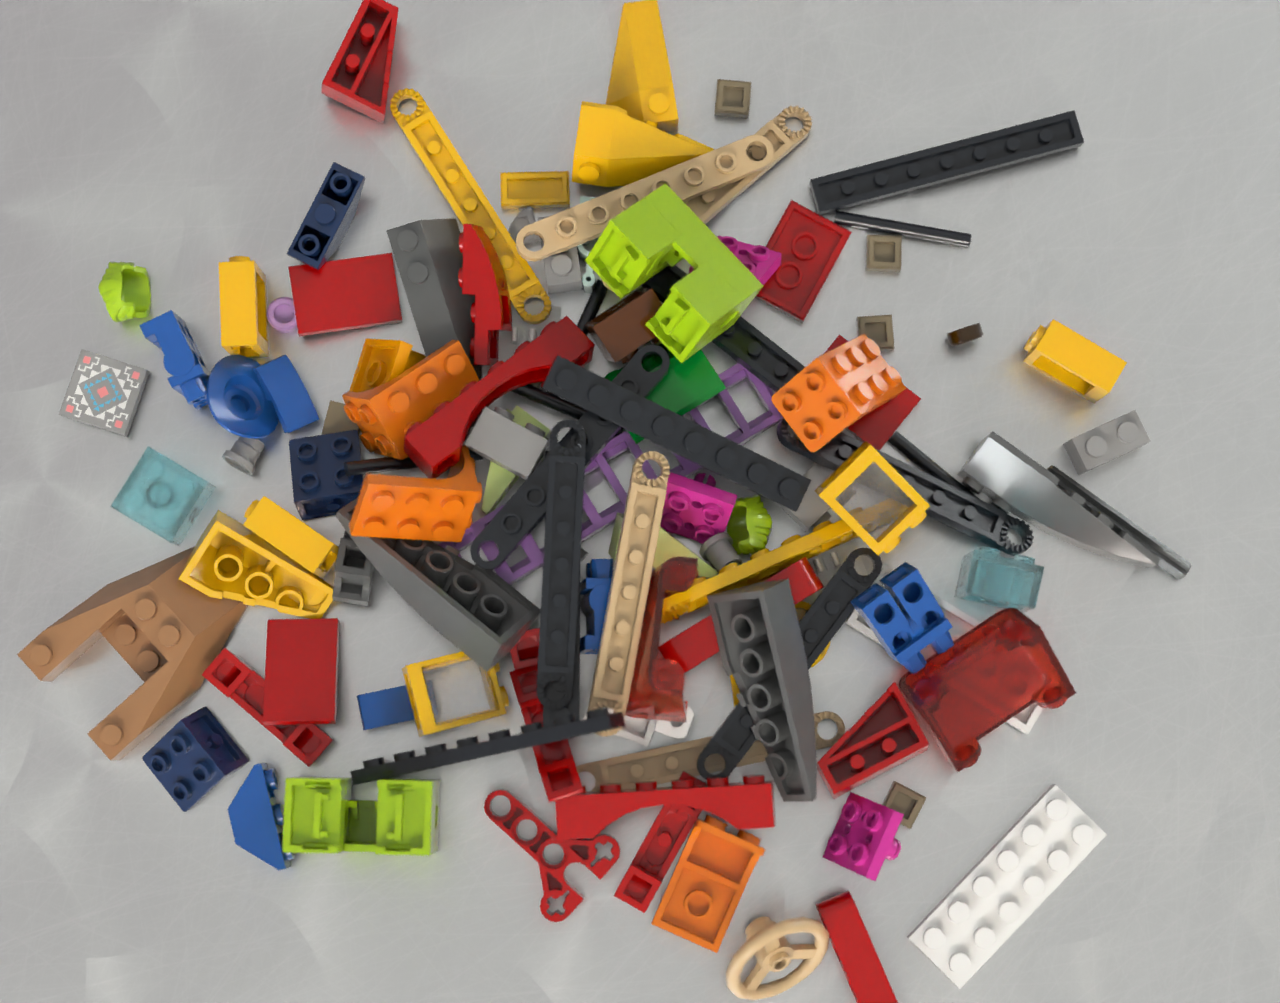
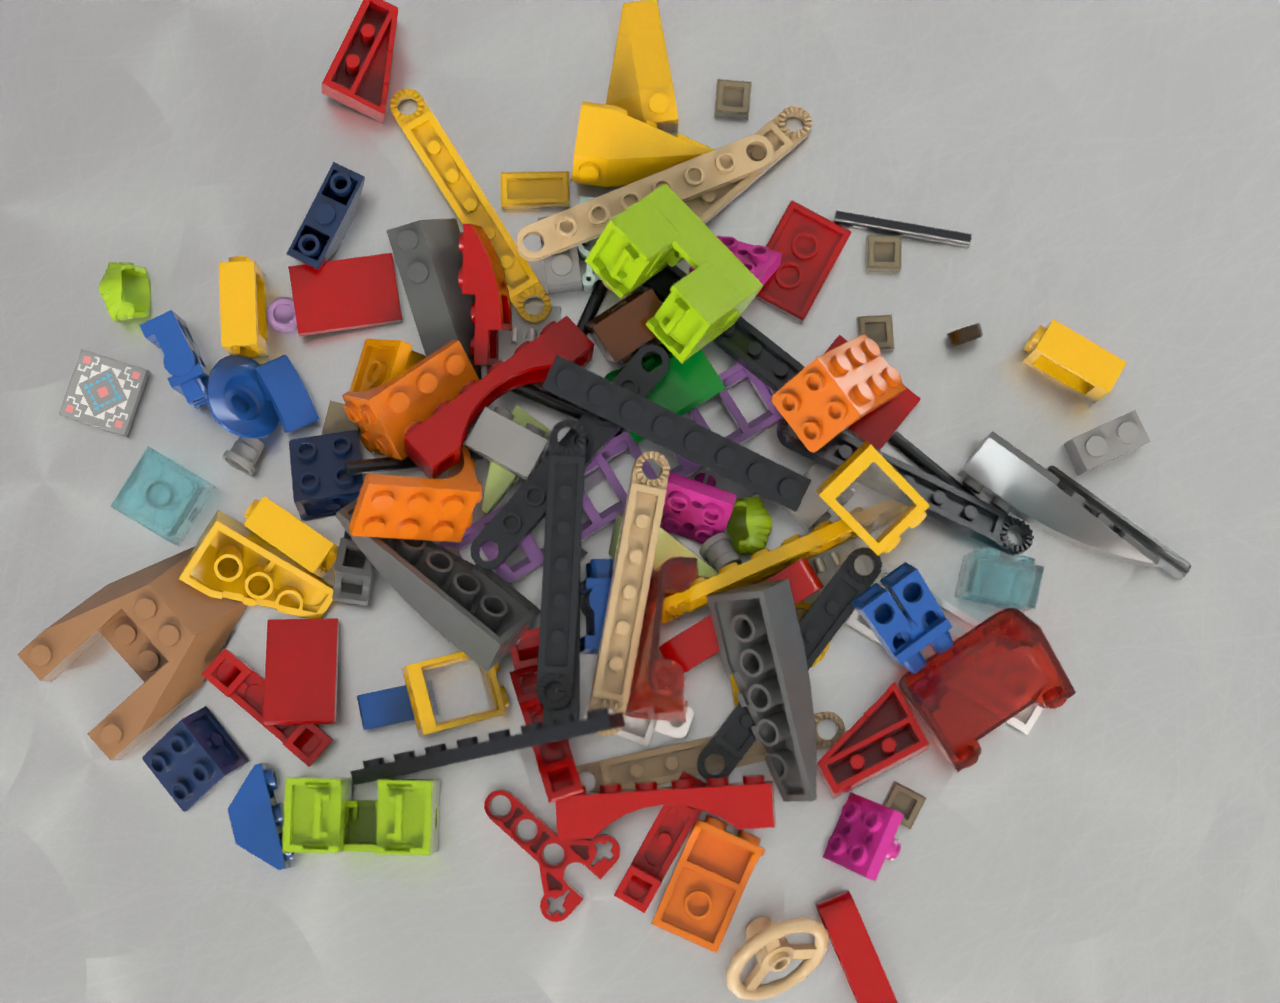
(523, 219): light grey tile -> none
(946, 162): black plate -> none
(1006, 886): white plate -> none

